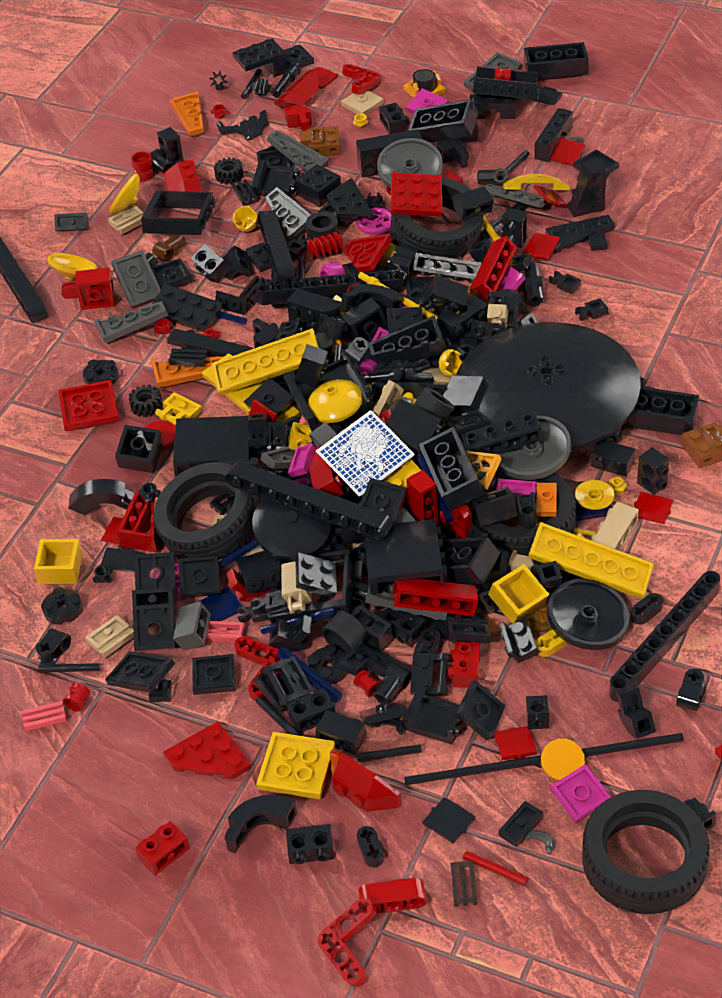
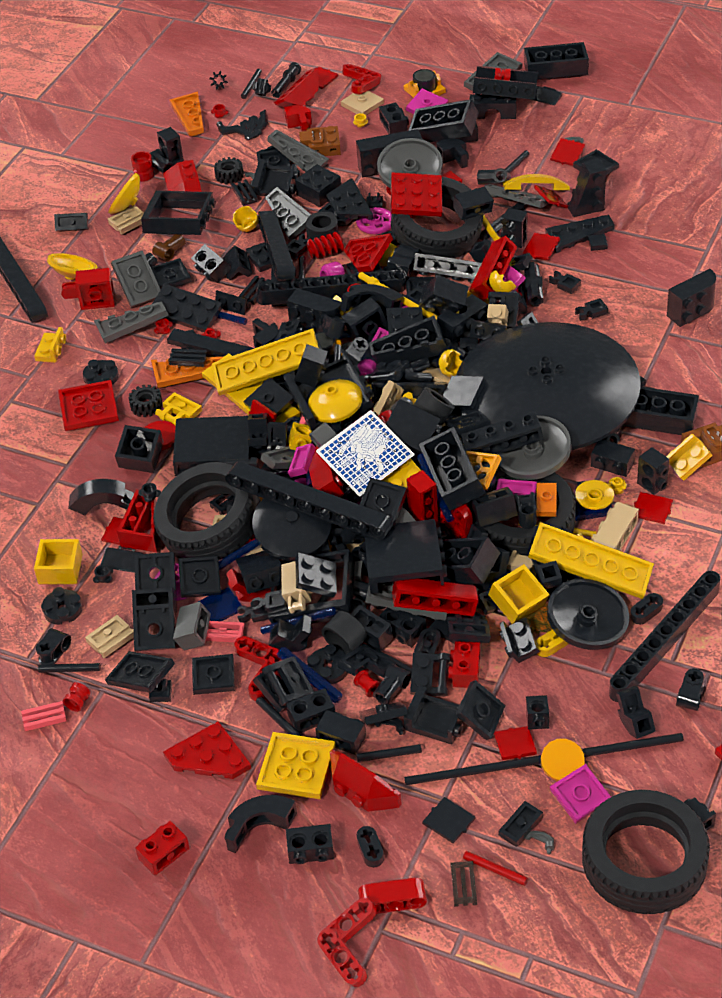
(50, 346): none -> yellow bracket
(271, 57): black bracket -> none
(498, 285): none -> yellow hair
(547, 141): black arch -> none
(688, 456): none -> yellow bracket
(692, 298): none -> black brick

